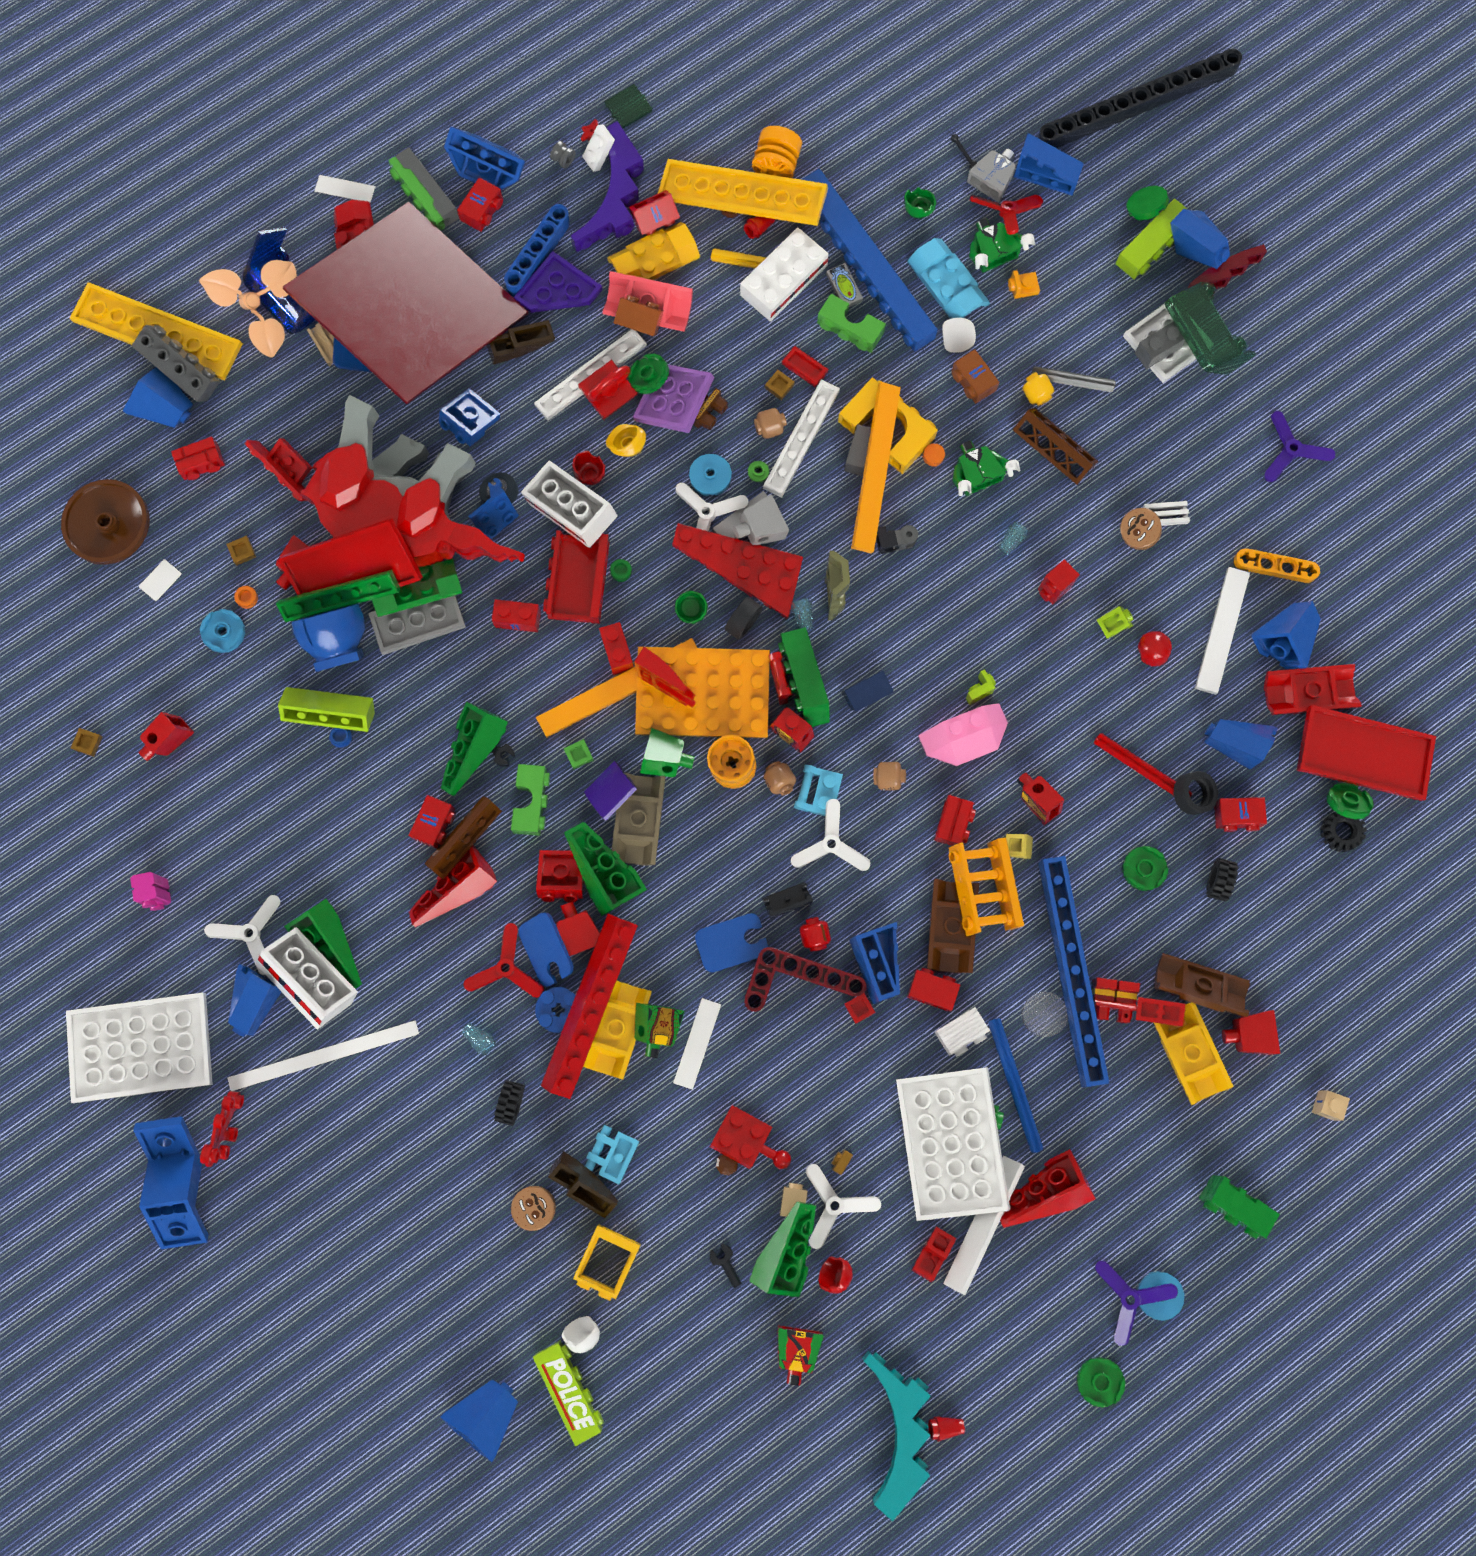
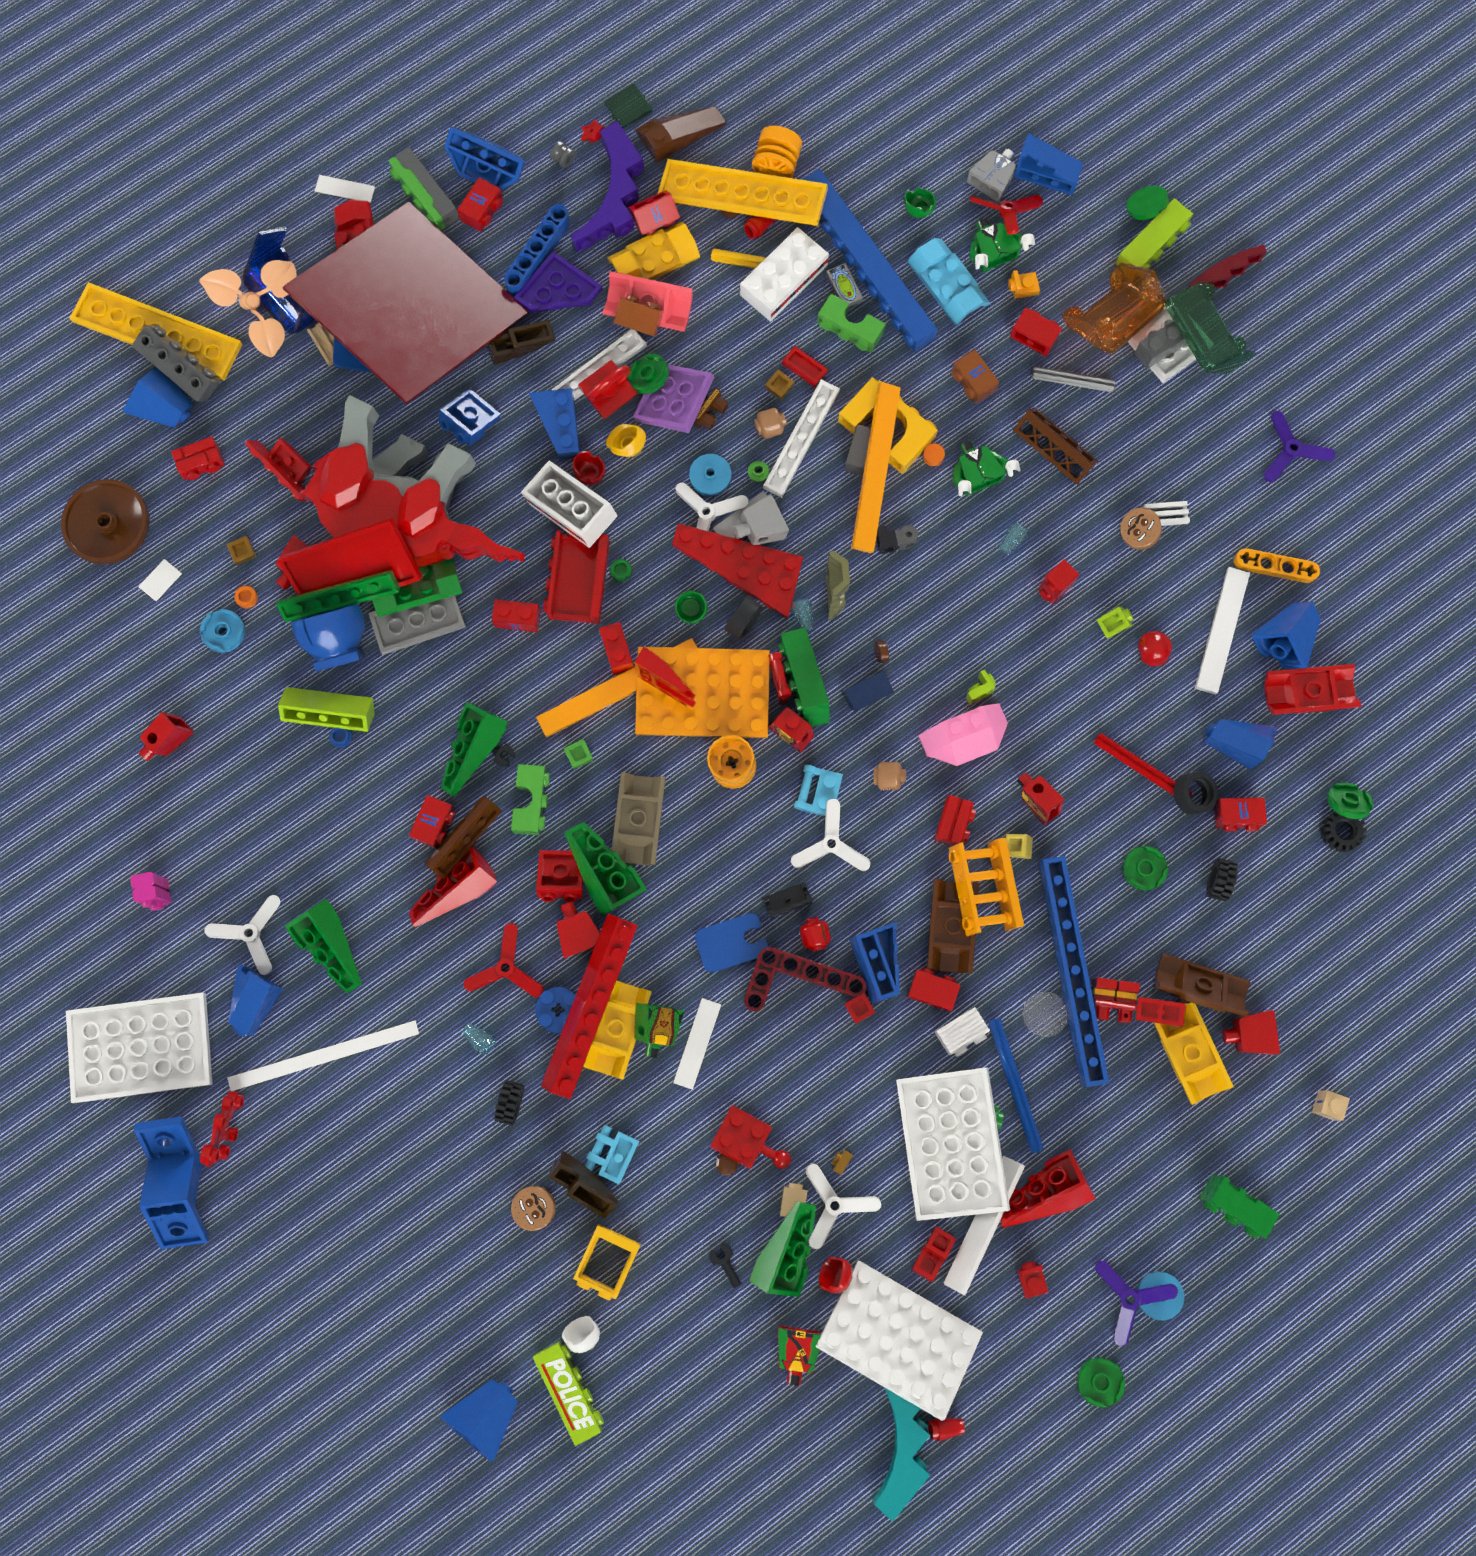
(86, 742): pearl gold plate -> none
(306, 978): white brick -> none
(497, 494): blue plate -> none
(545, 946): blue piece -> none
(559, 418): none -> blue wedge
(598, 148): white plate -> none
(610, 790): dark purple slope -> none
(664, 755): torso -> none
(672, 133): none -> reddish brown wedge
(779, 778): medium nougat head -> none
(881, 651): none -> reddish brown tile
(900, 1340): none -> white plate
(954, 138): black hinge -> none
(958, 334): white sticker -> none
(1032, 1279): none -> red bracket
(1036, 331): none -> red brick
(1038, 389): yellow head -> none
(1122, 312): none -> clear orange windscreen
(1199, 238): blue slope -> none
(1204, 72): black beam -> none
(1366, 753): red tile -> none

